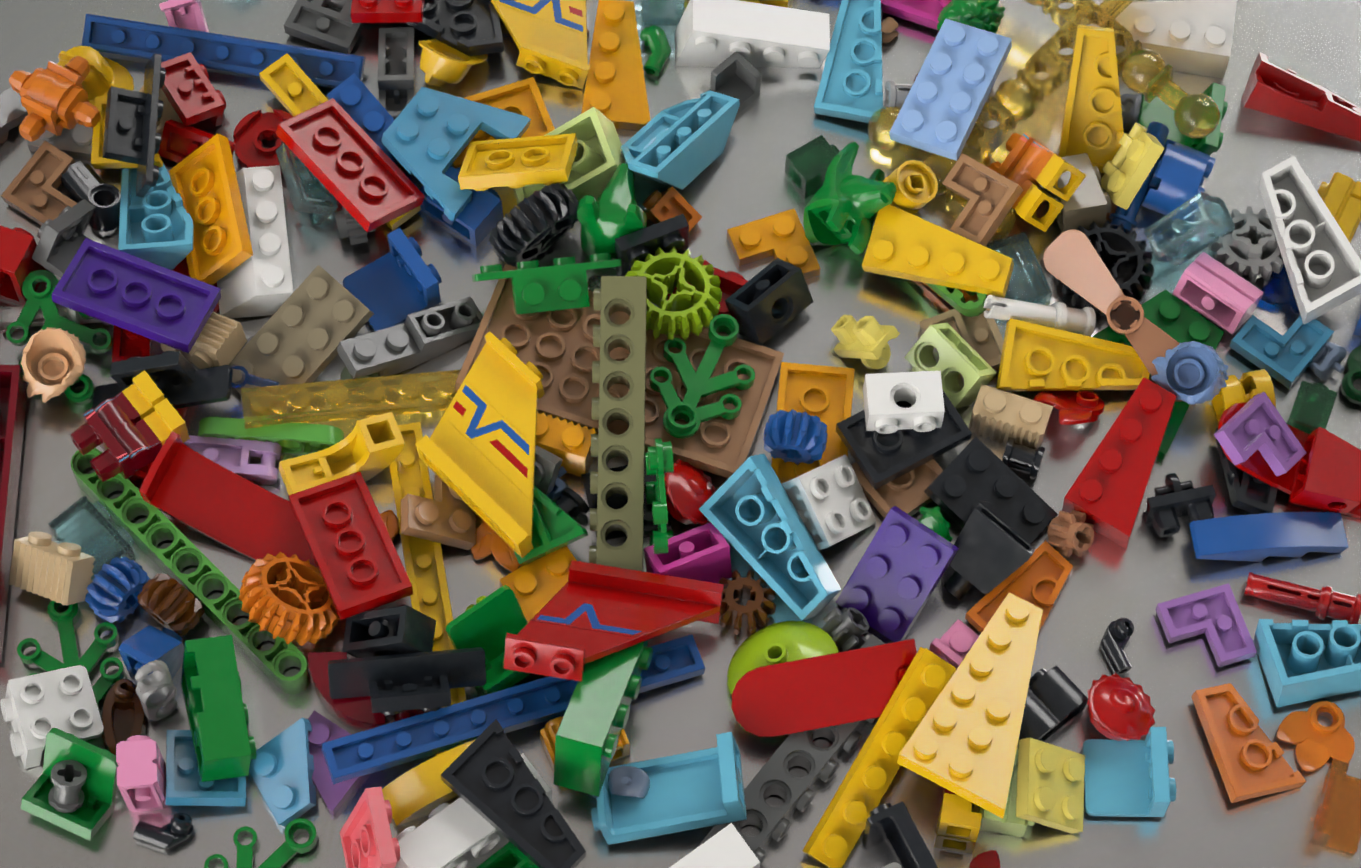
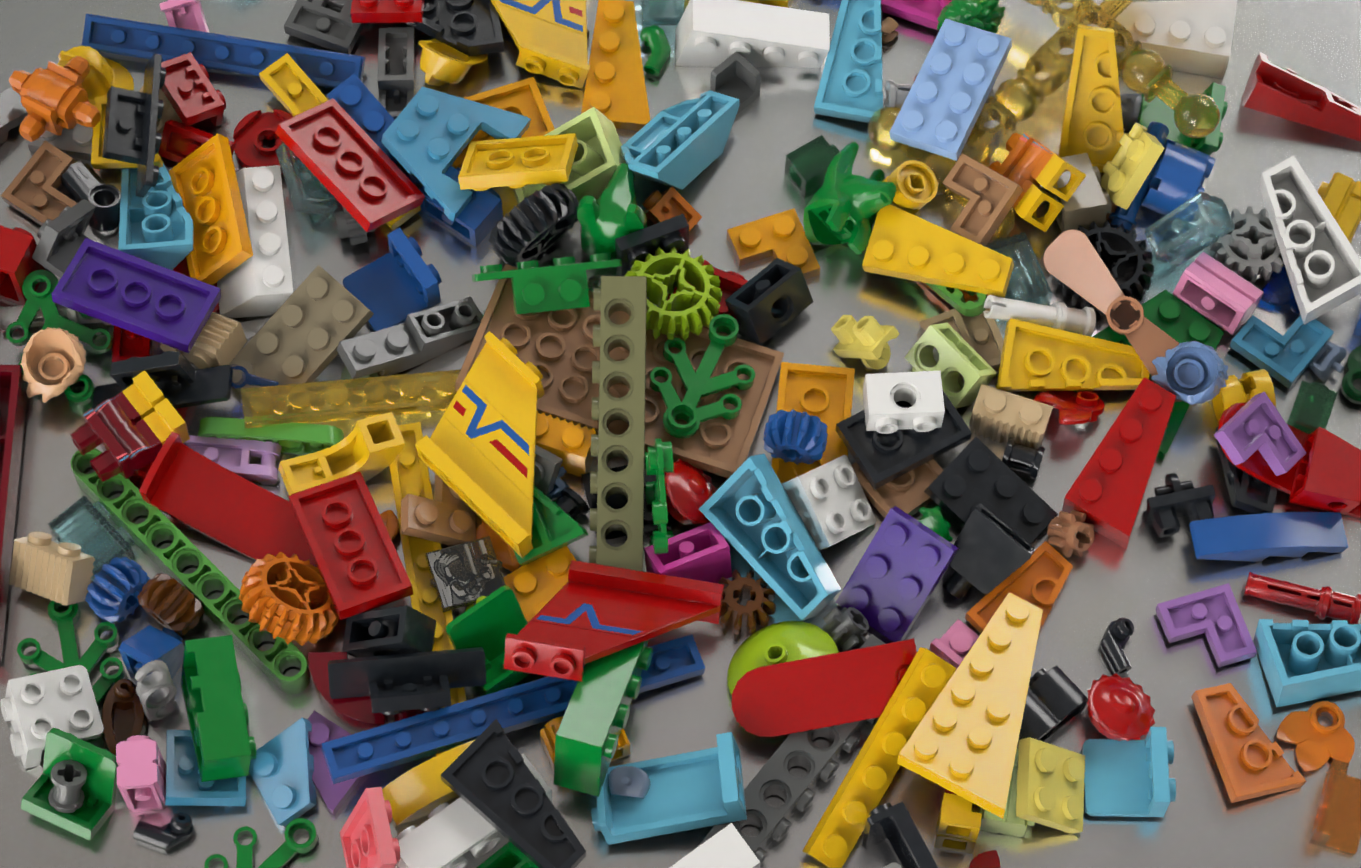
(464, 573): none -> piece

